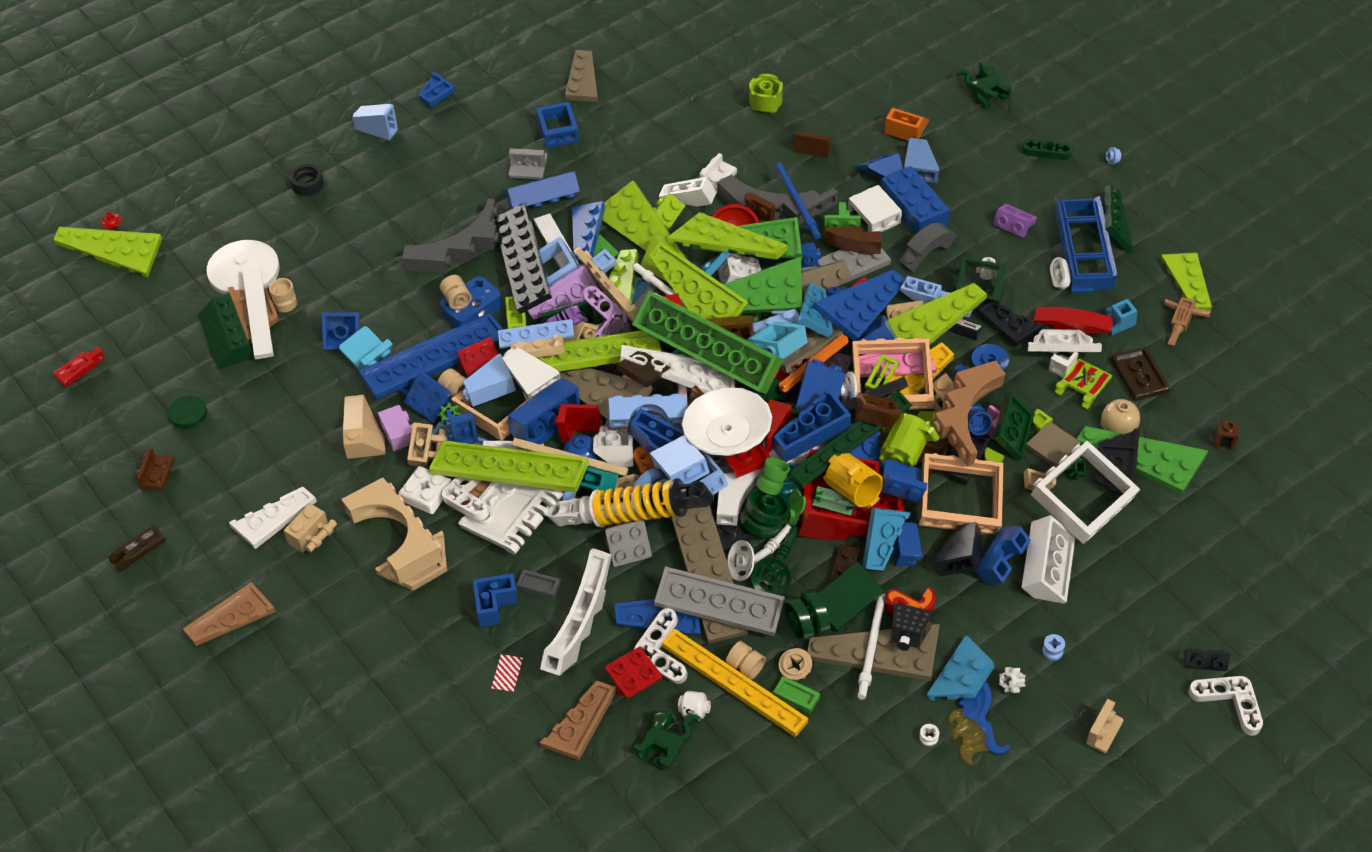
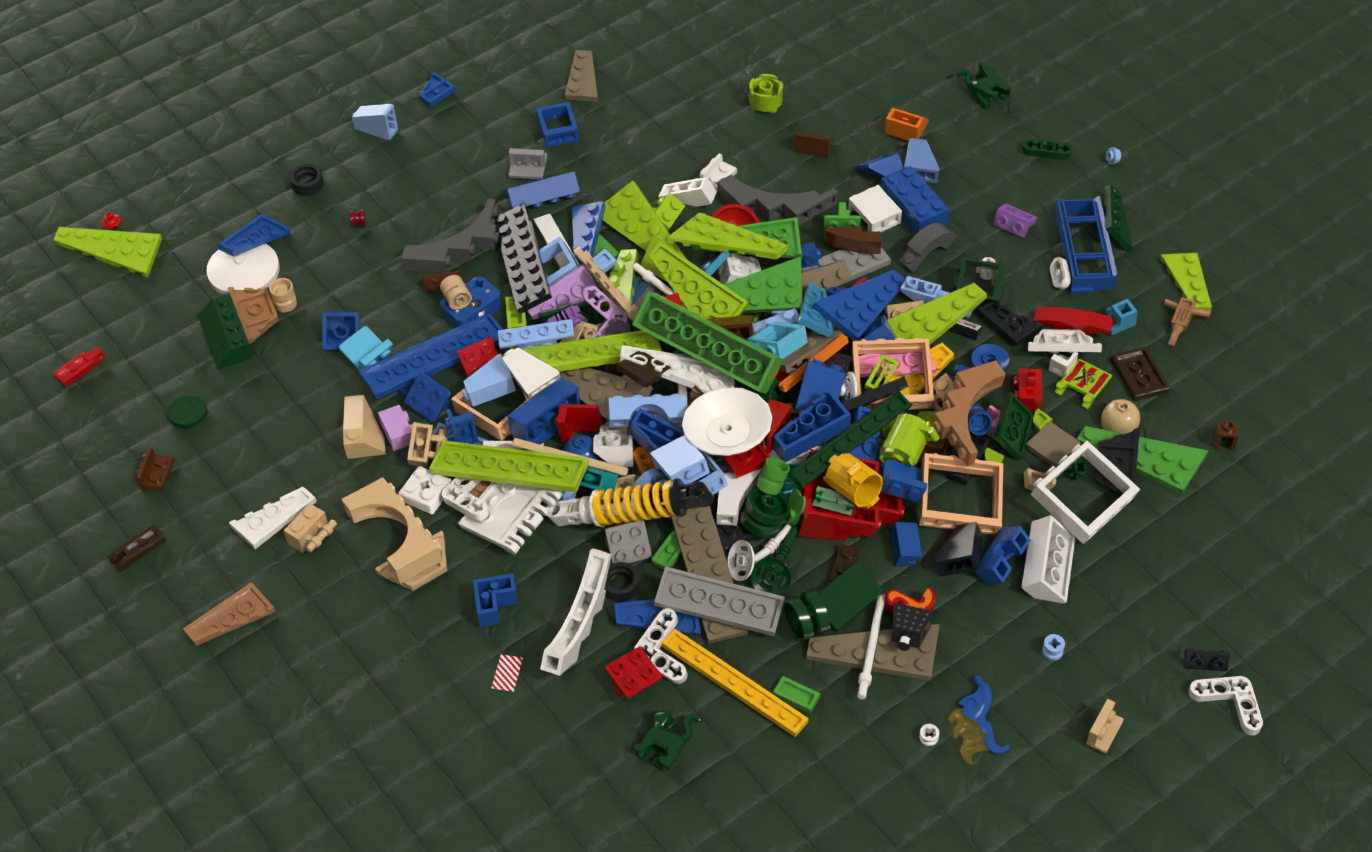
(252, 235): none -> blue wing
(257, 312): white tile -> none
(357, 218): none -> dark red wheel
(433, 281): none -> reddish brown hinge
(443, 414): bright green gear -> none
(452, 381): tan wheel -> none
(538, 584): dark grey tile -> none
(542, 347): tan plate -> none
(578, 727): medium nougat wing -> none
(628, 593): none -> black tyre
(668, 552): none -> bright green hinge
(694, 703): white head -> none
(748, 662): tan wheel -> none
(764, 209): reddish brown plate -> none
(798, 655): tan gear -> none
(810, 223): blue bar -> none
(876, 410): reddish brown slope -> none
(882, 533): dark azure wing -> none
(963, 673): dark azure wing -> none
(1012, 680): white gear -> none
(1029, 388): none -> red brick

